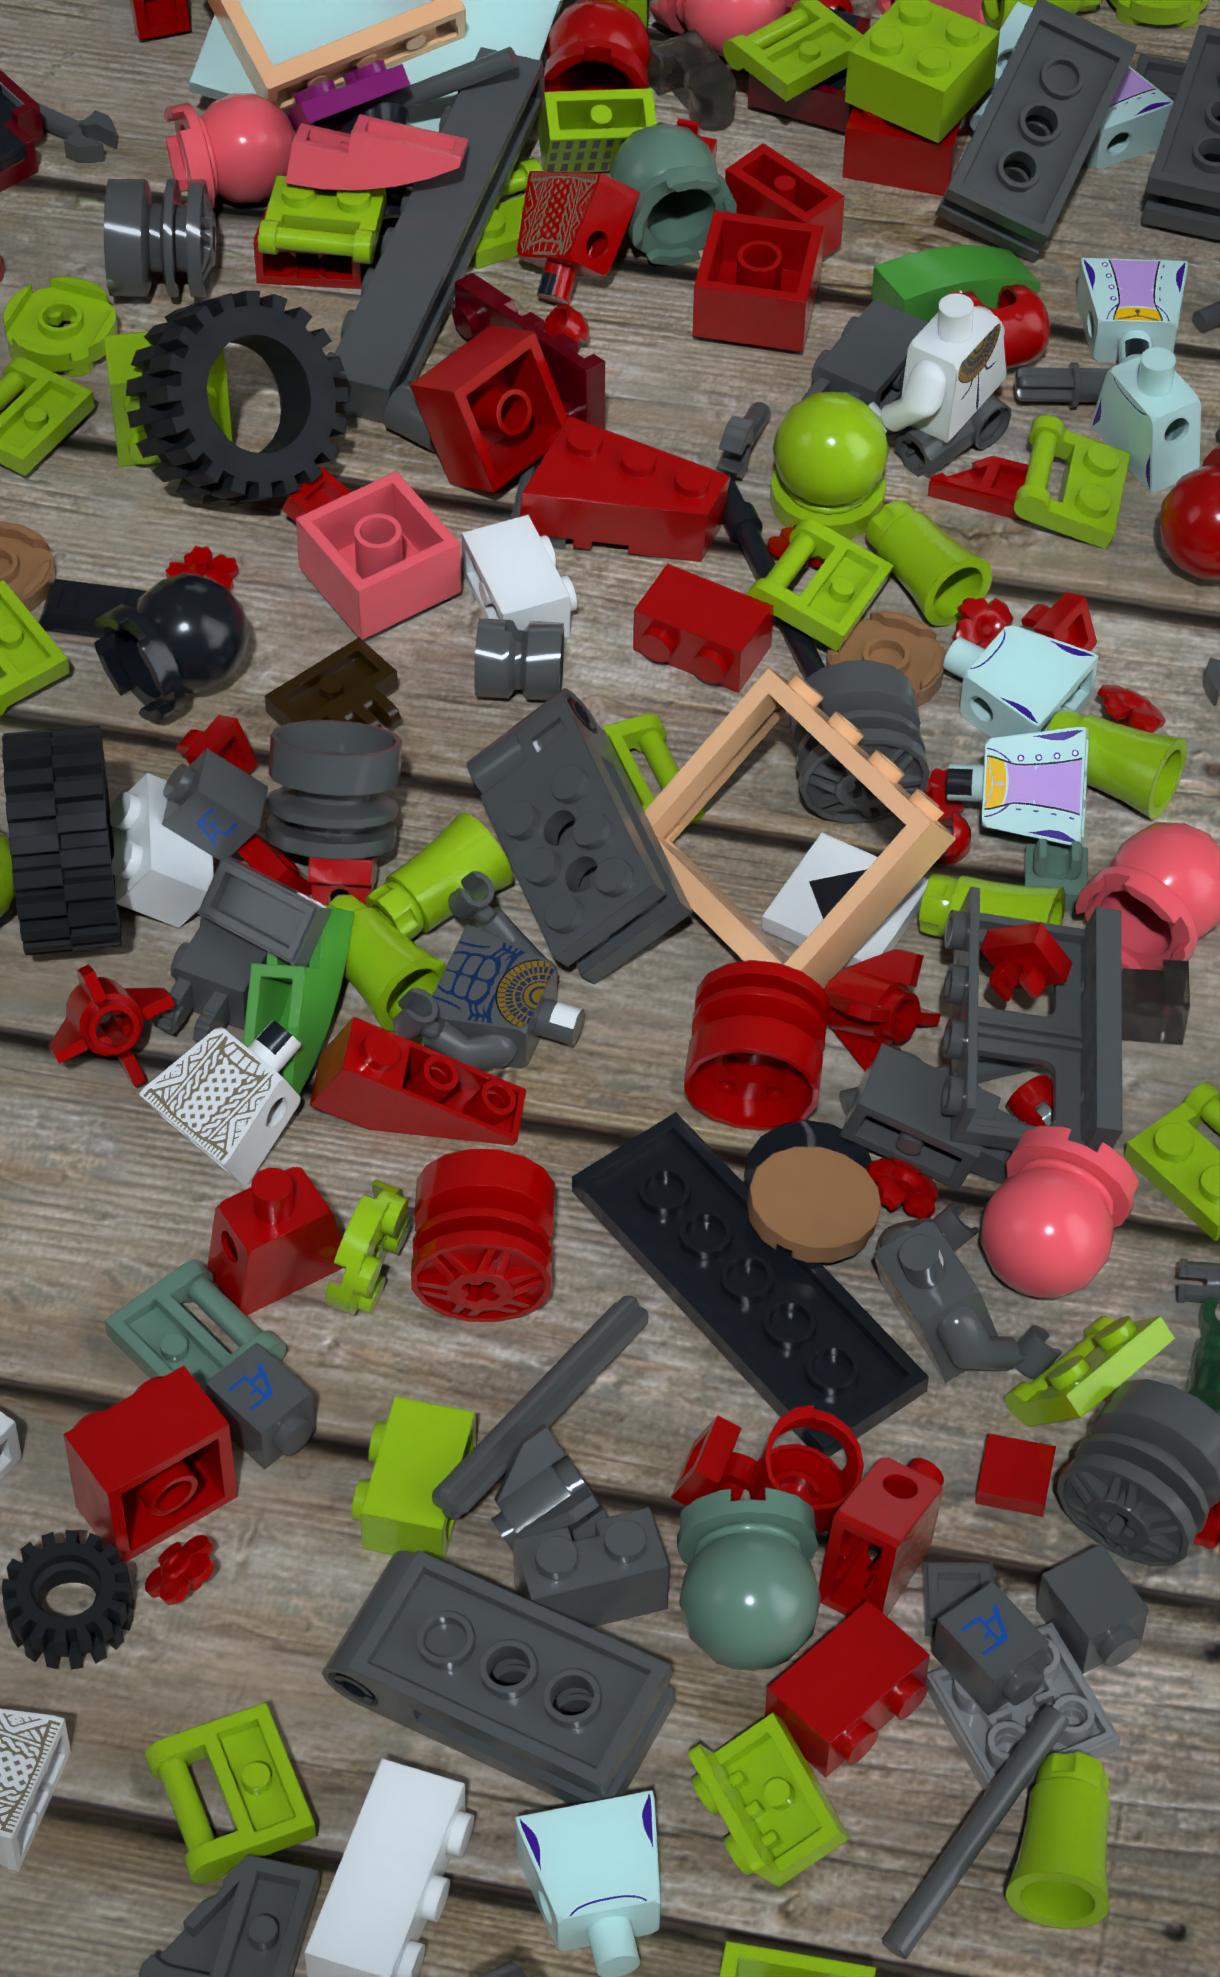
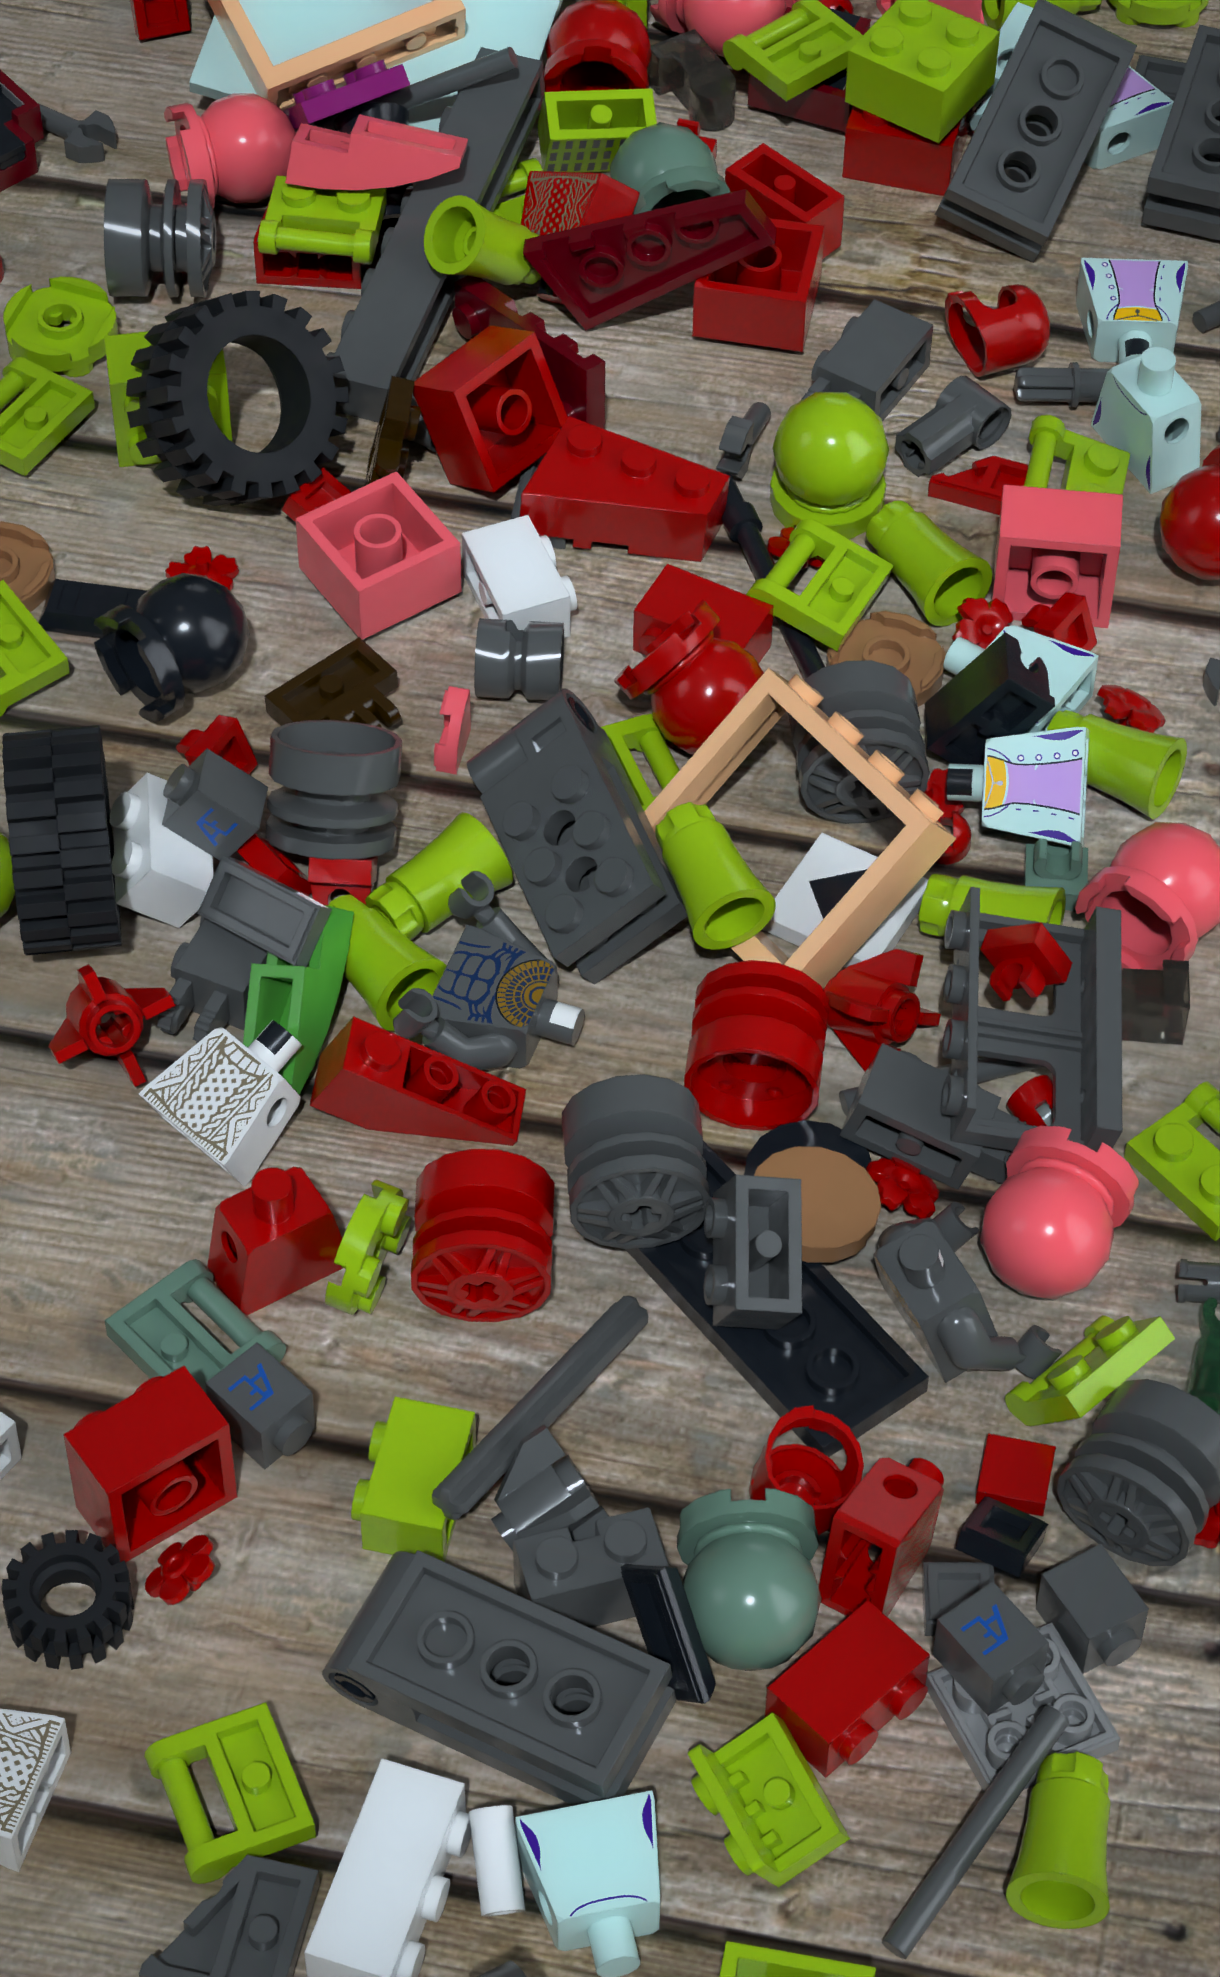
(397, 422): none -> dark brown hinge
(456, 730): none -> coral tile
(477, 243): none -> lime plant
(496, 1860): none -> white axle
(567, 321): red hinge -> none
(635, 1161): none -> dark grey wheel
(641, 256): none -> dark red wing
(670, 1629): none -> black tile
(691, 678): none -> red tile
(713, 880): none -> lime plant
(713, 1465): red tile -> none
(755, 1252): none -> dark grey brick
(923, 278): bright green slope -> none
(949, 370): white torso -> none
(987, 701): none -> black hinge
(1001, 1536): none -> black tile
(1056, 546): none -> coral brick

